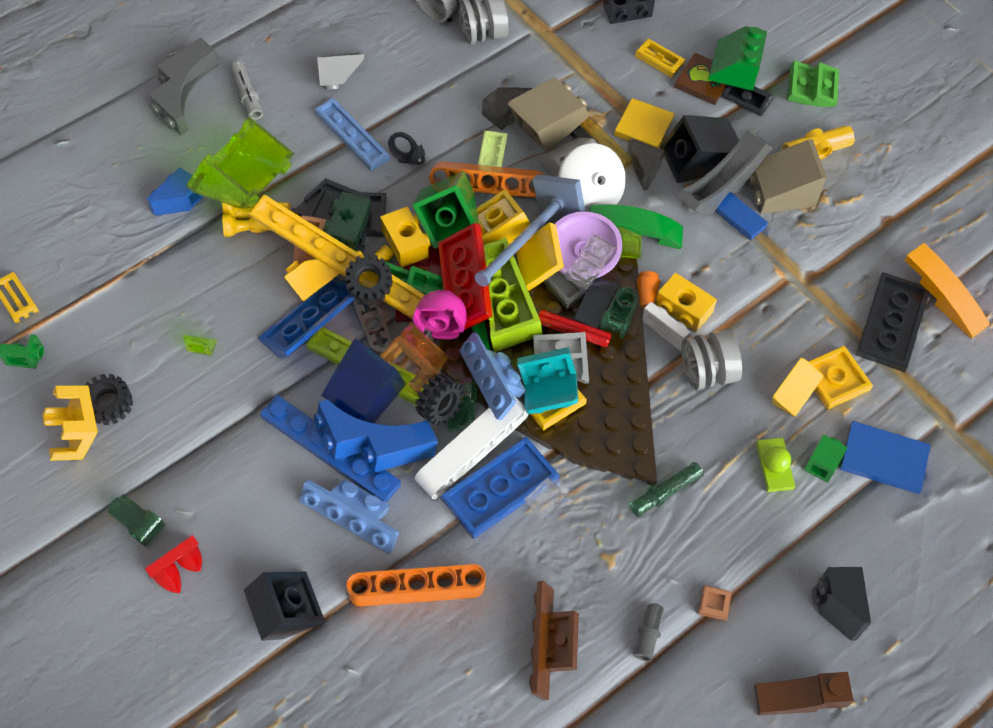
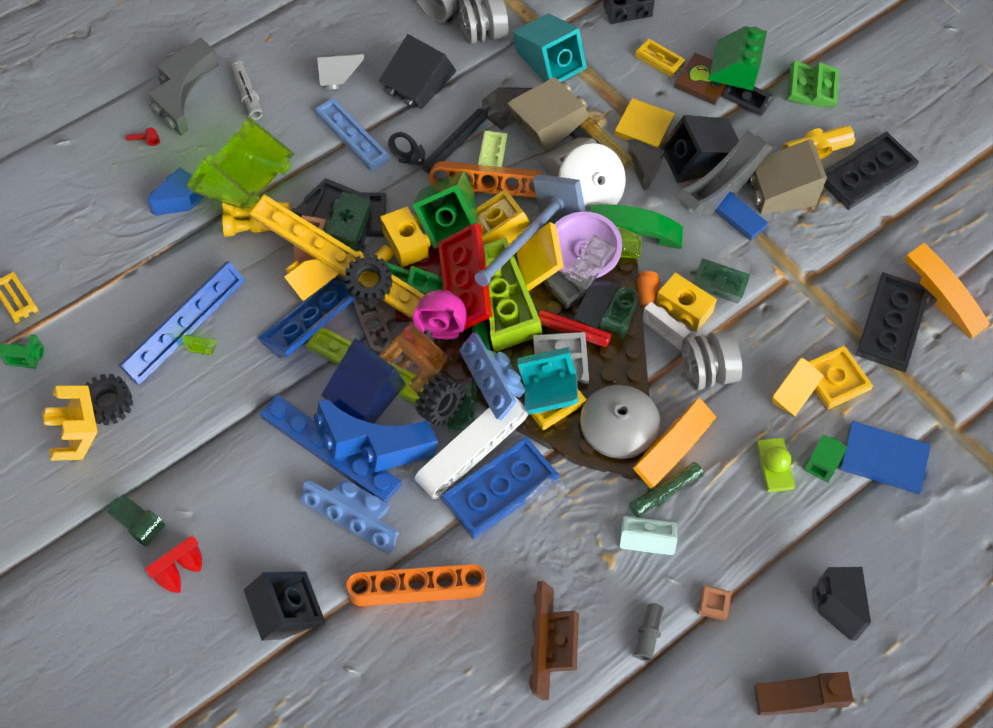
(150, 136): none -> red hand
(181, 322): none -> plate
(416, 72): none -> black slope
(455, 139): none -> black axle
(551, 47): none -> teal slope
(615, 433): none -> light grey dish
(648, 535): none -> light aqua slope
(674, 443): none -> light orange slope
(721, 280): none -> clear green brick
(868, 170): none -> black tile

